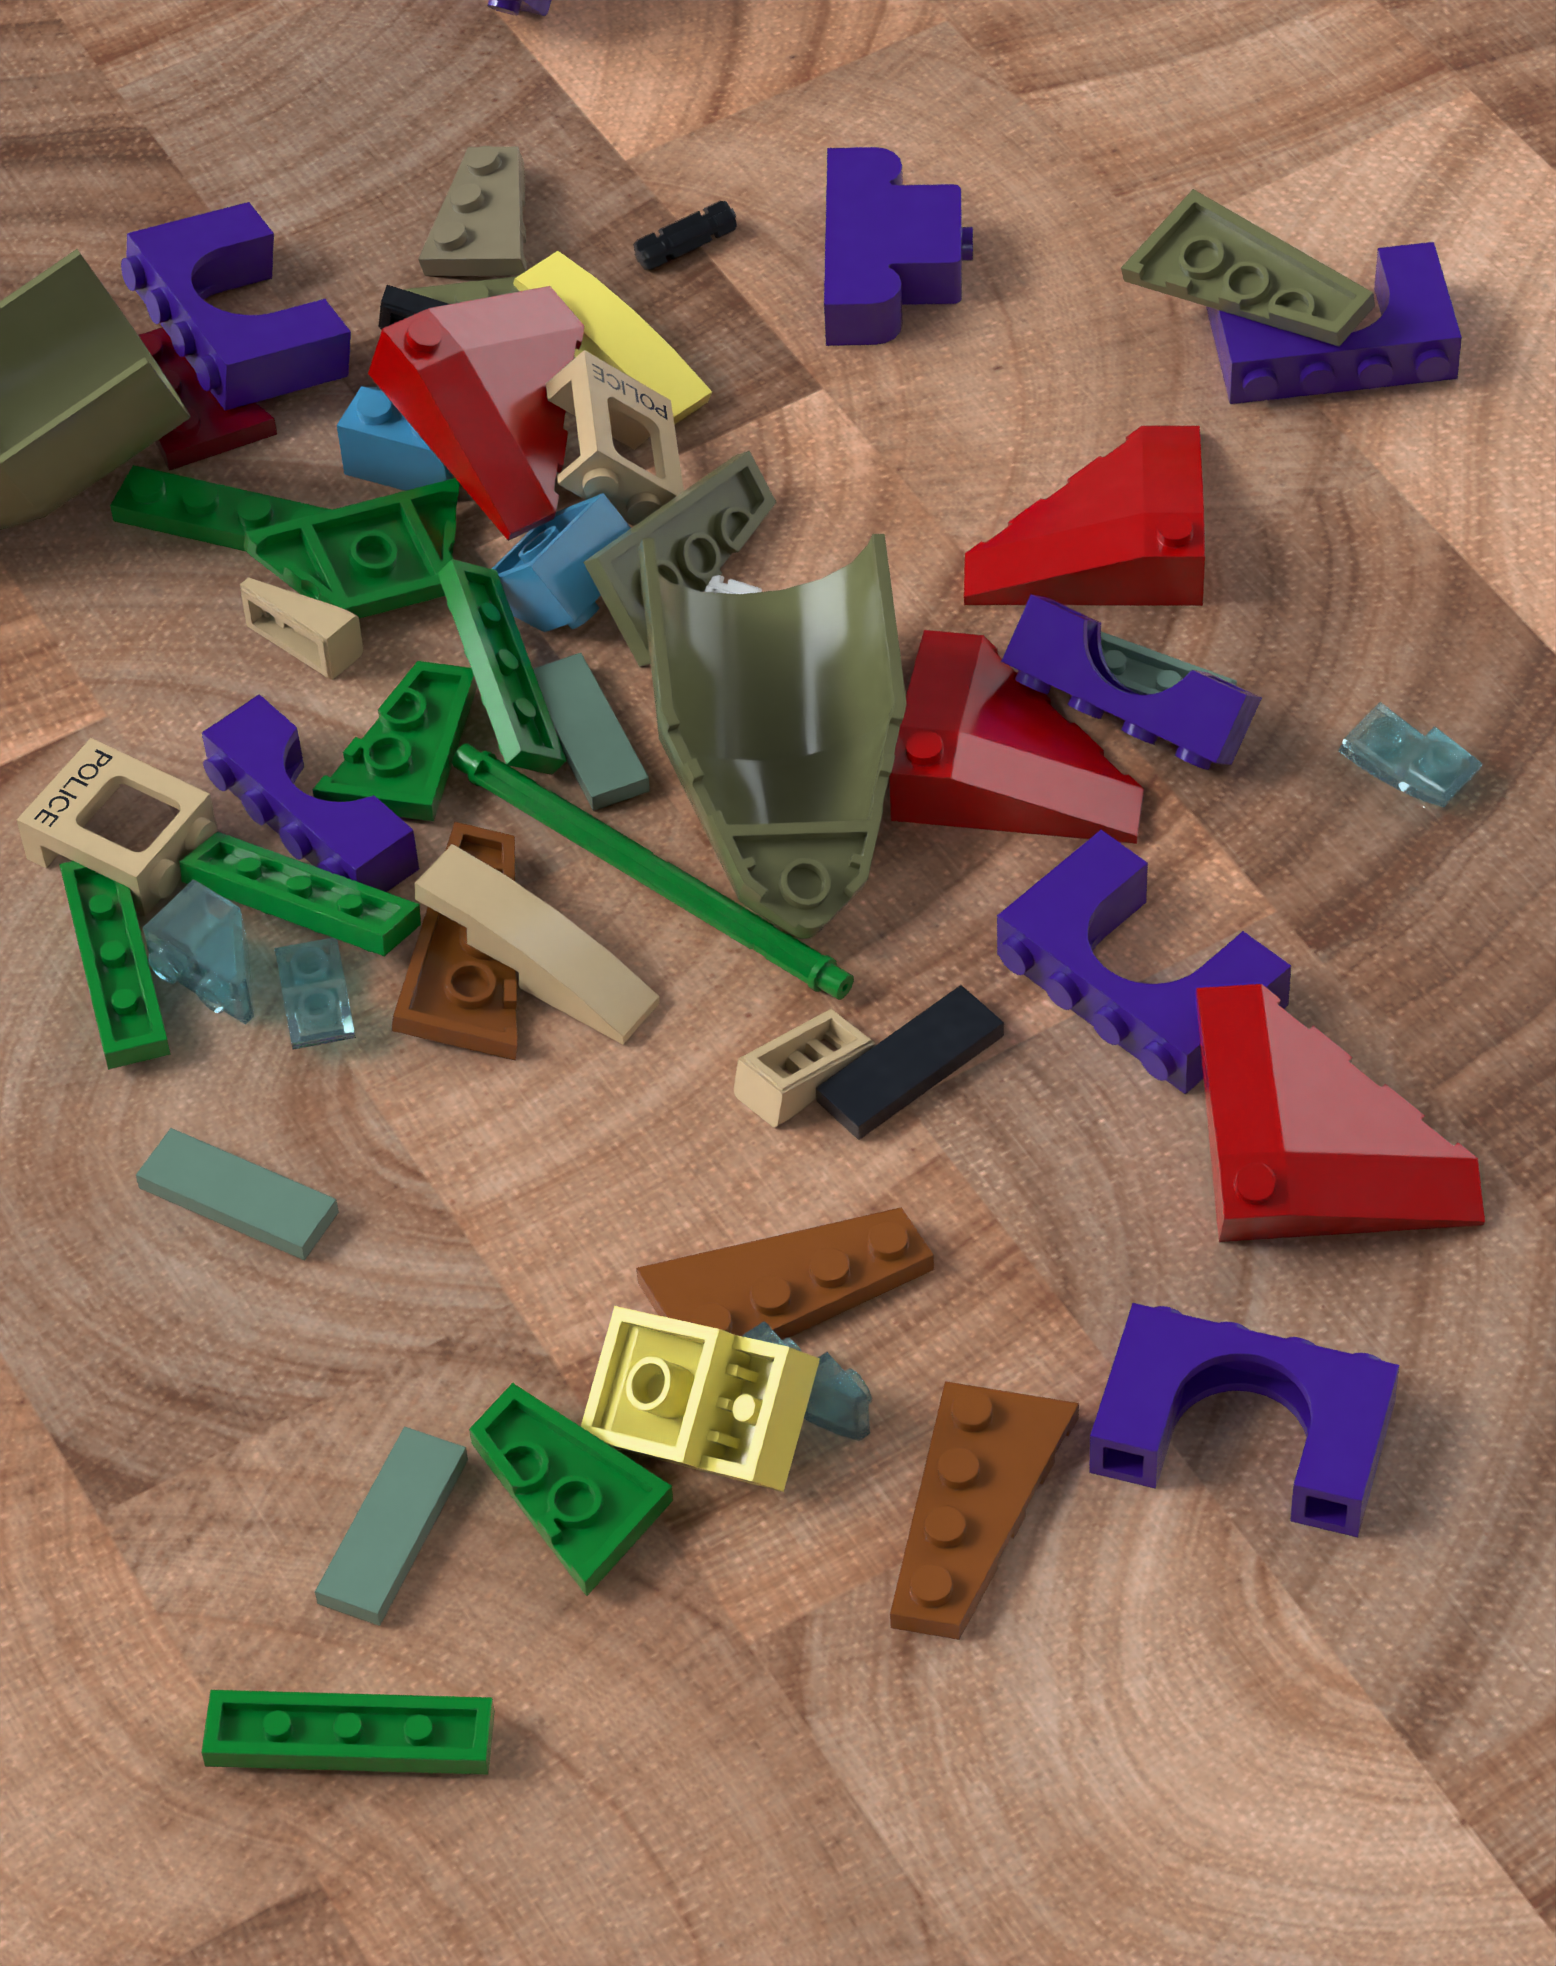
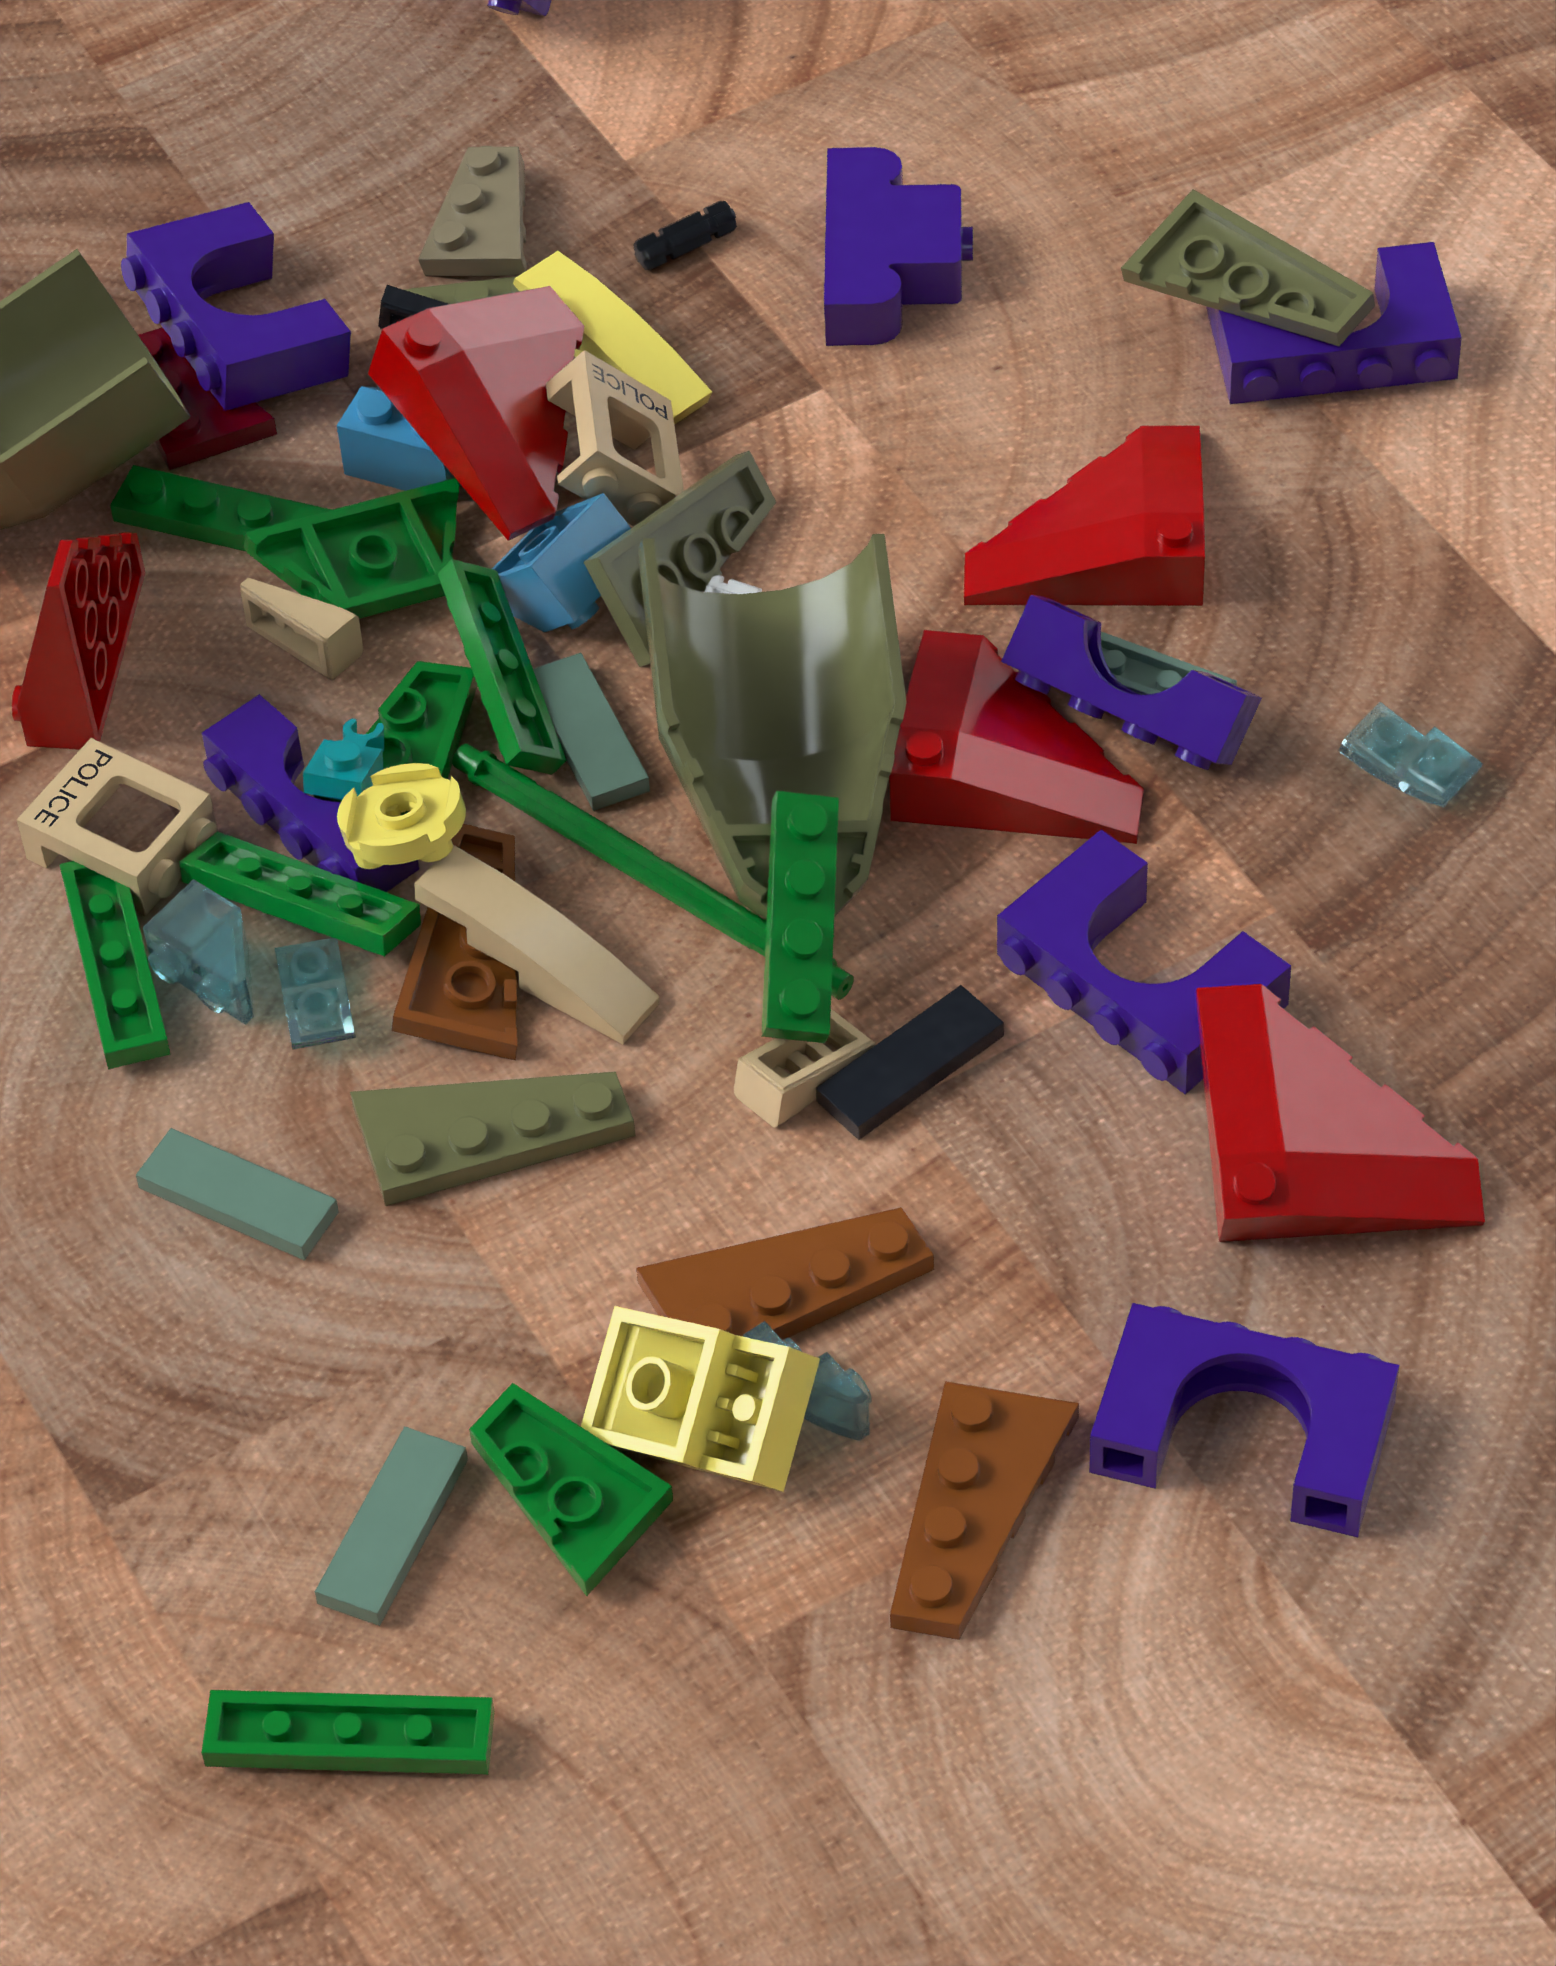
(79, 640): none -> red slope
(345, 763): none -> teal plate
(383, 837): none -> light yellow plate
(476, 1130): none -> olive wing
(800, 917): none -> green plate

